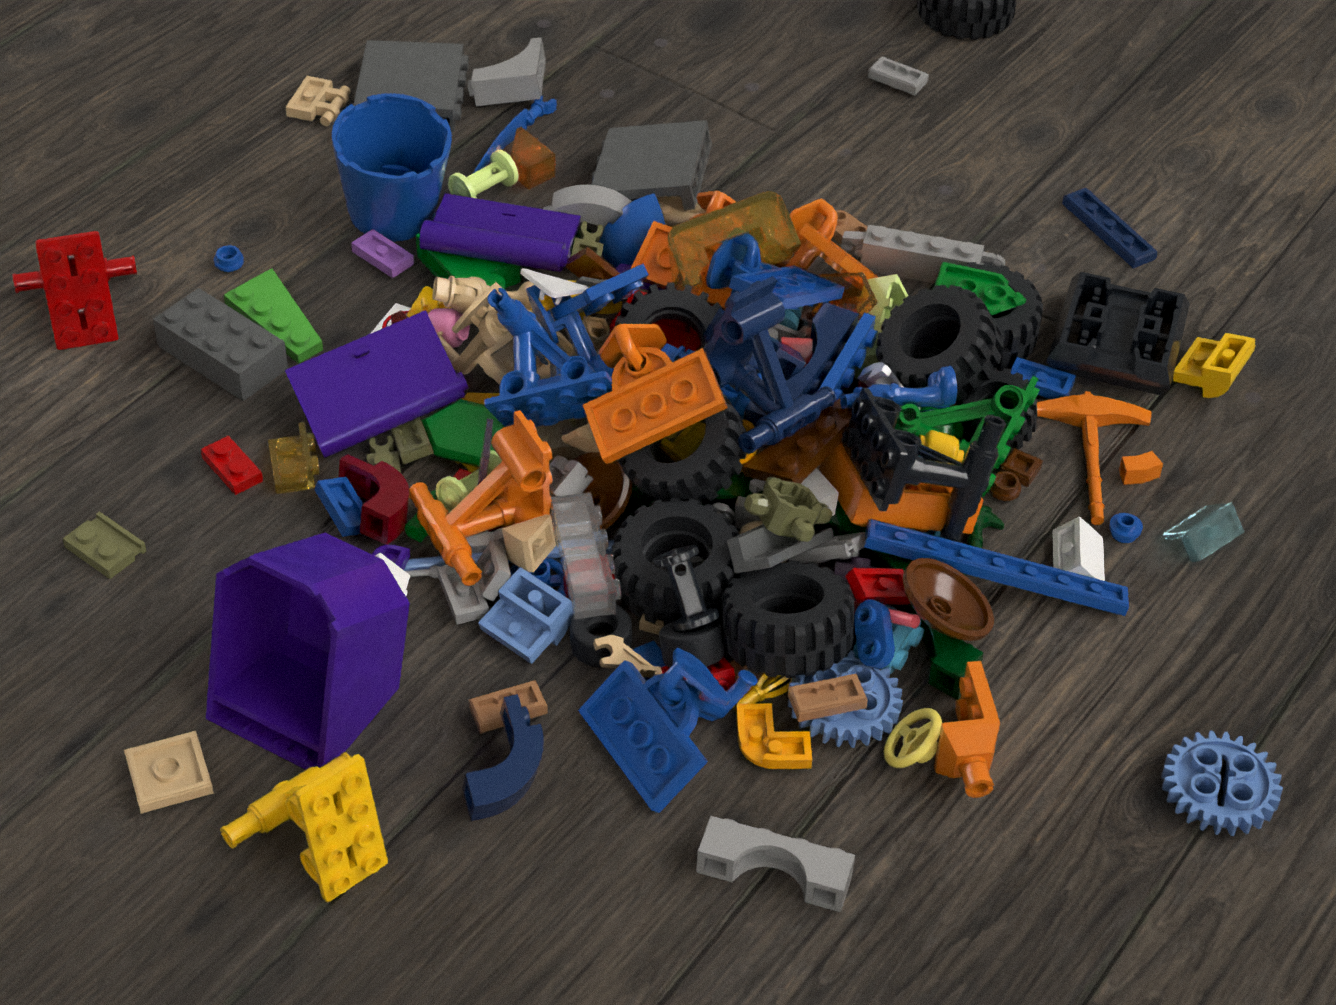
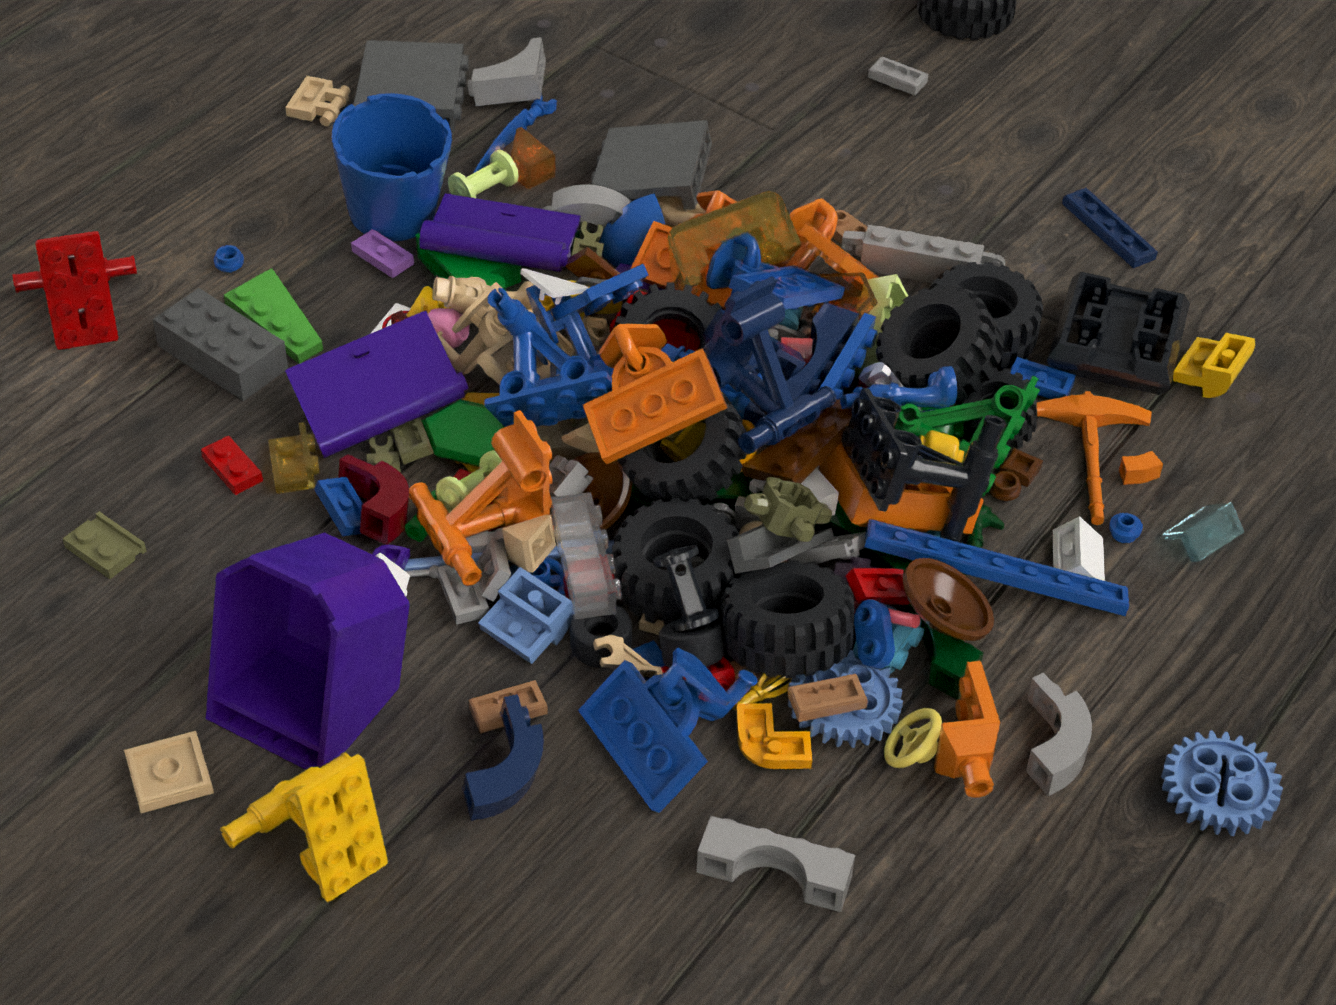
(485, 451): window -> none
(987, 285): green tile -> none
(1062, 757): none -> light grey arch

